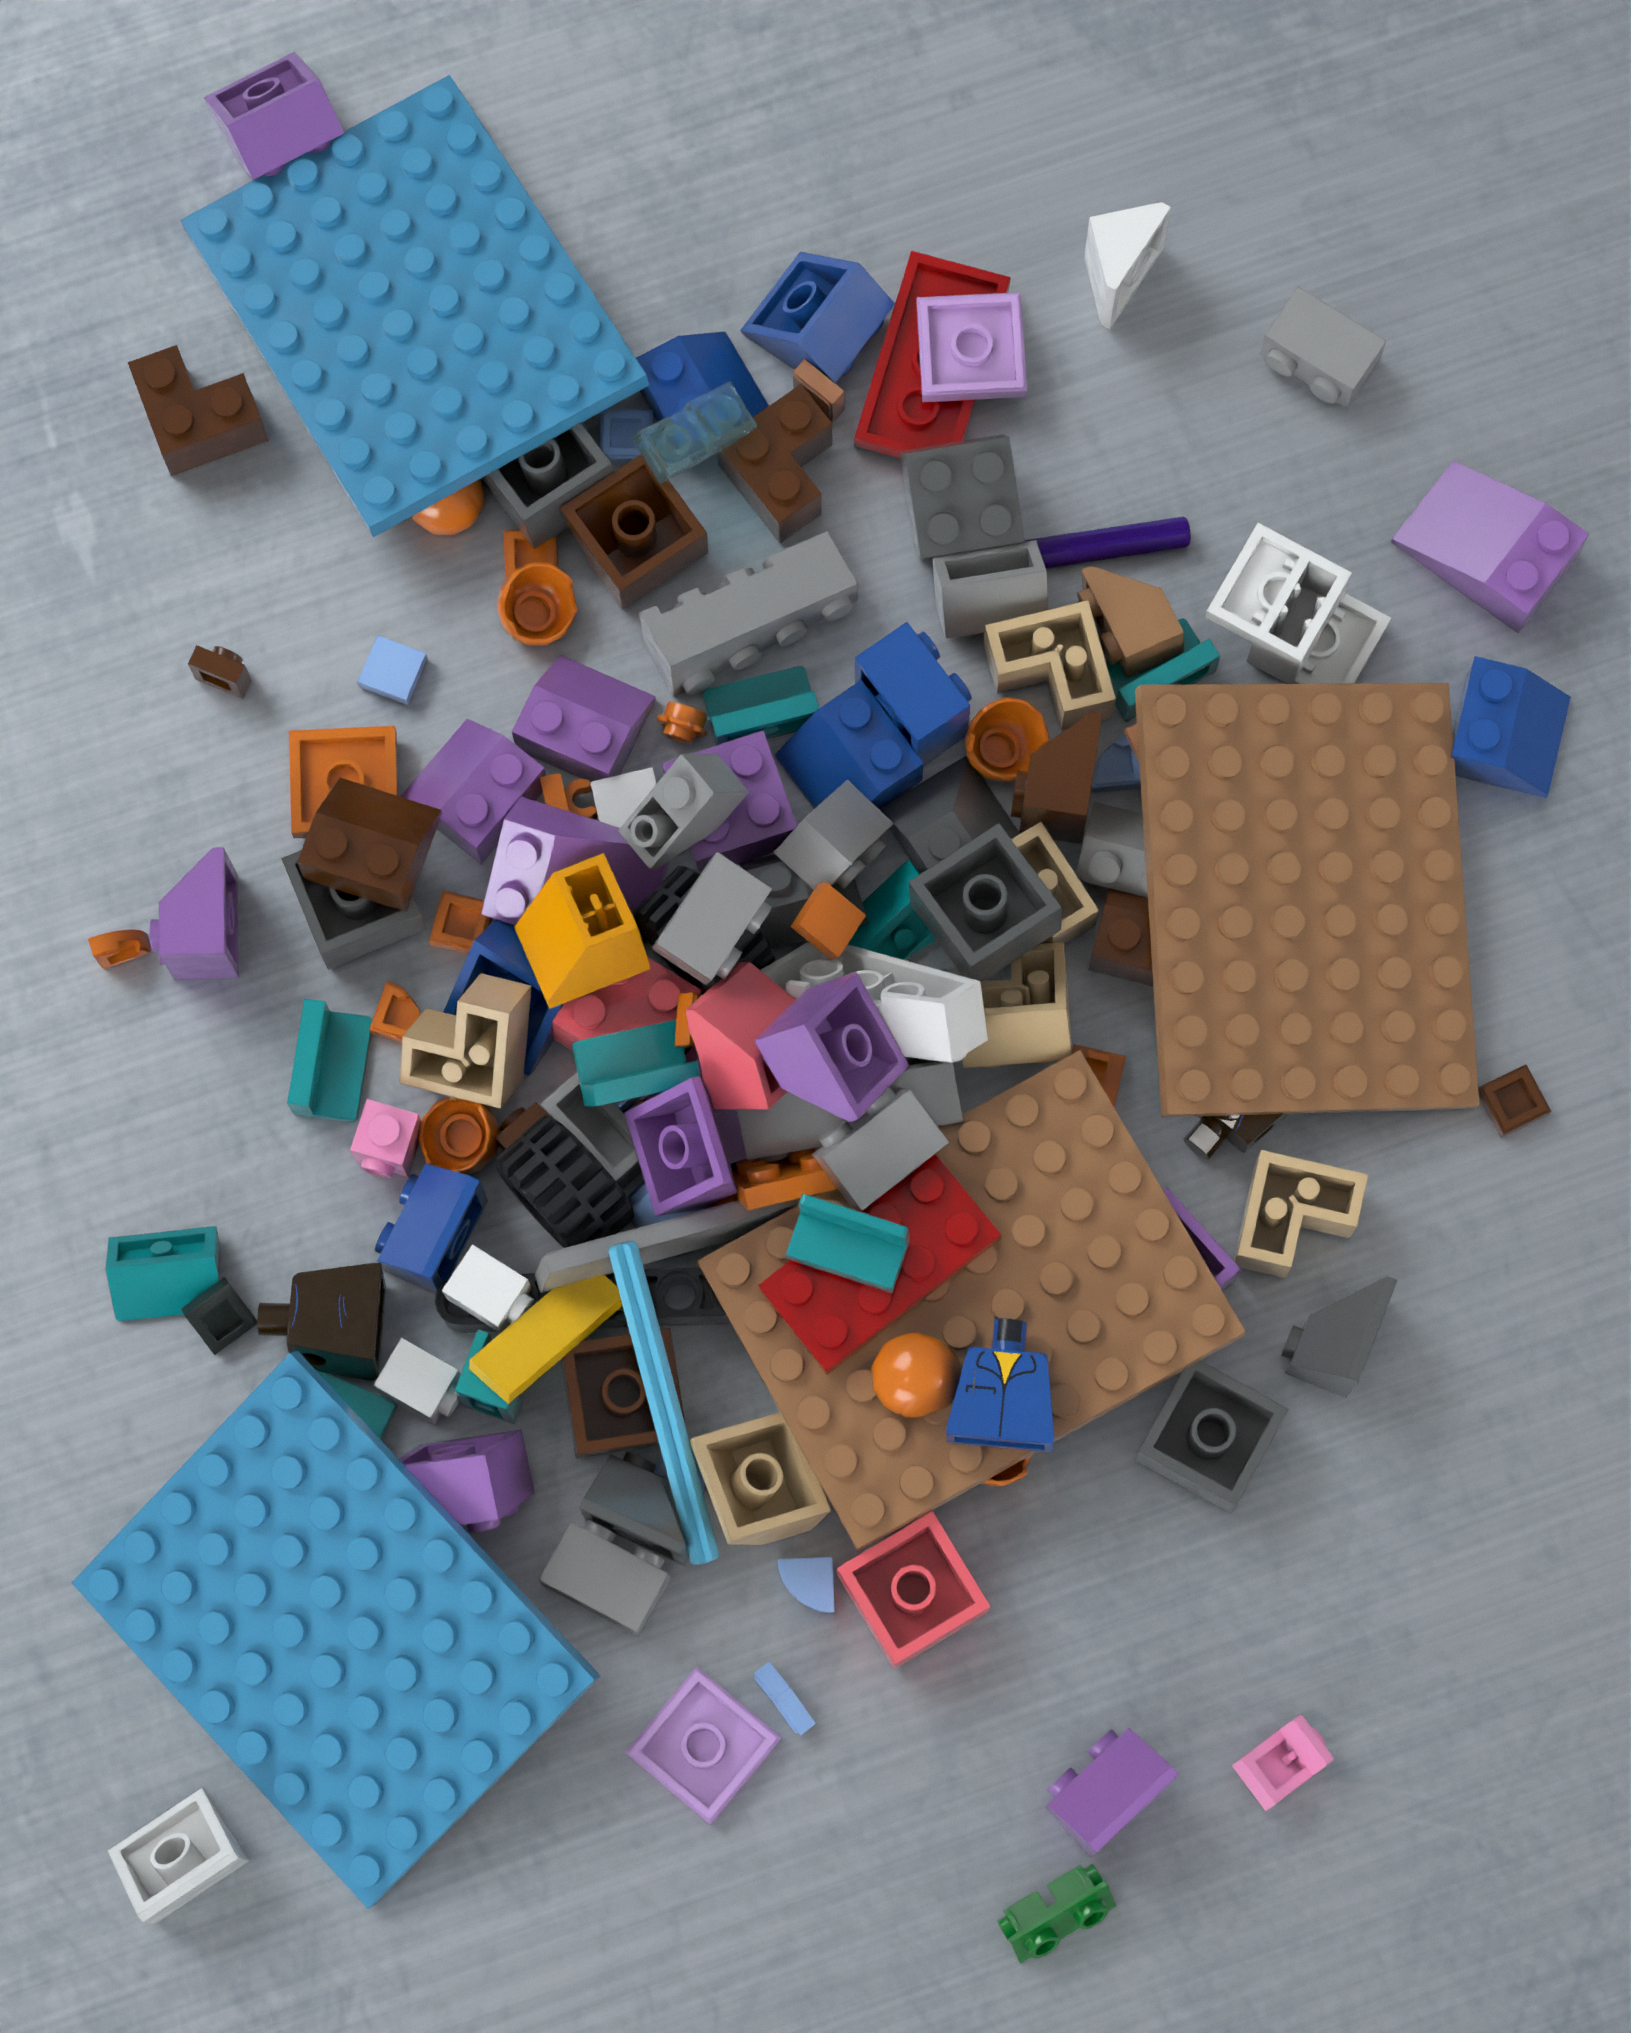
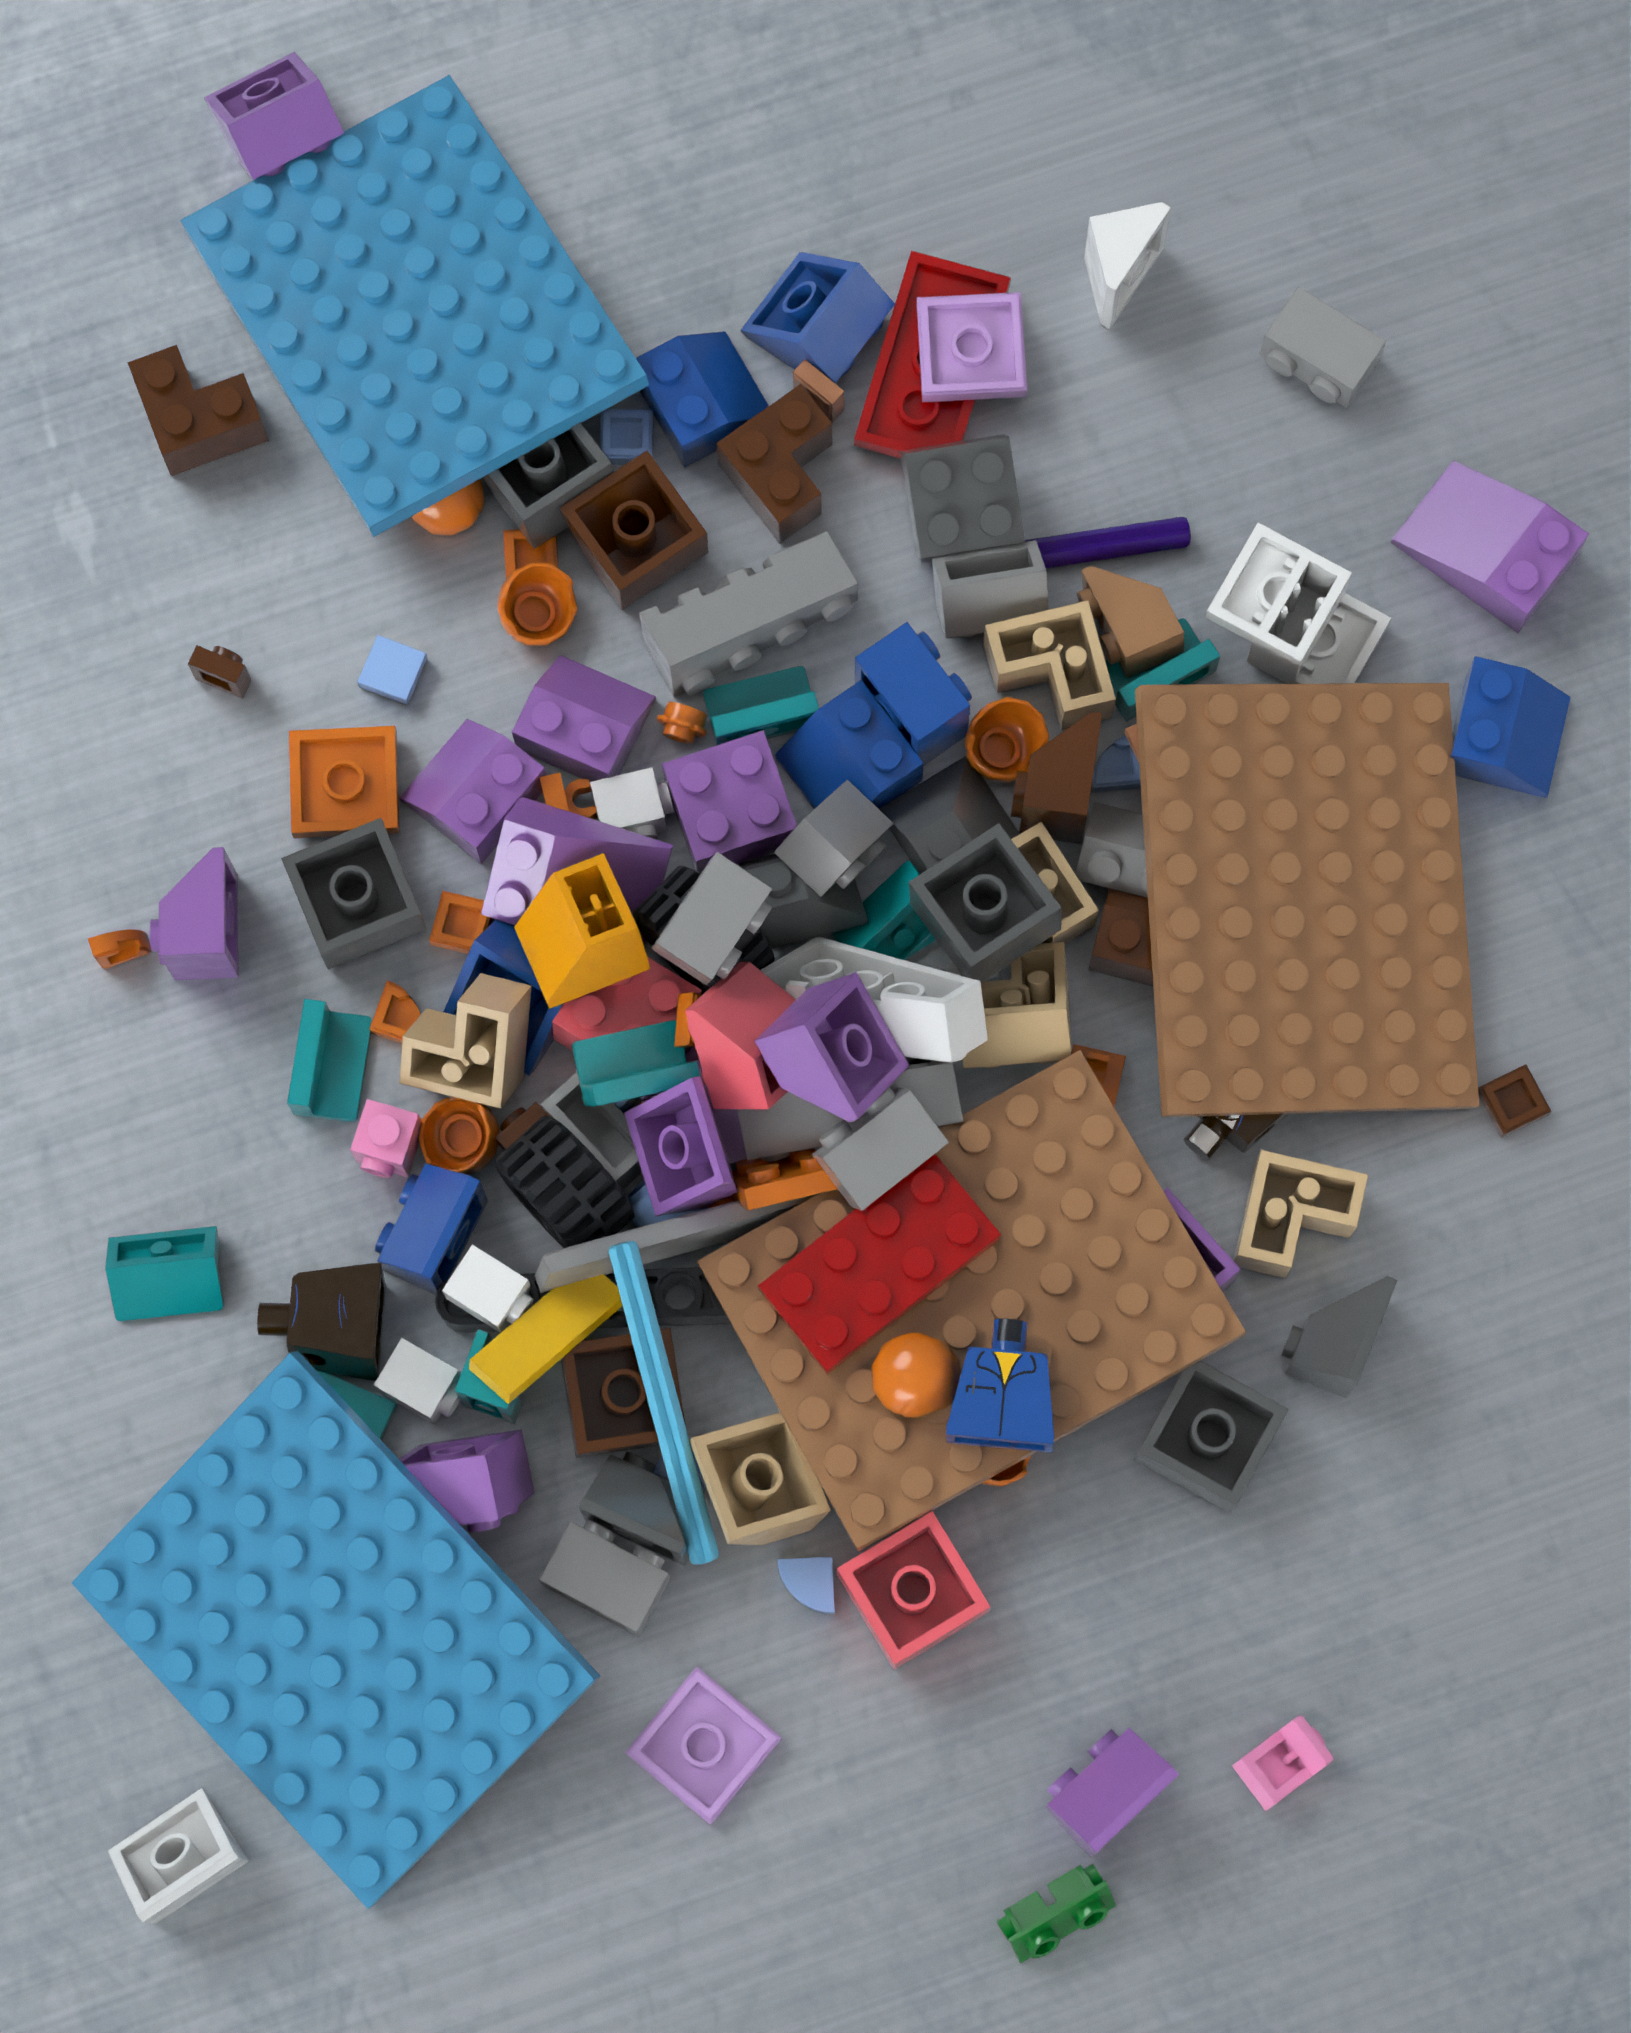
(219, 1315): pearl dark grey tile -> none
(369, 843): reddish brown slope -> none
(683, 808): light grey slope -> none
(695, 432): clear light blue slope -> none
(783, 1698): light blue tile -> none
(828, 920): orange tile -> none
(848, 1243): teal panel -> none

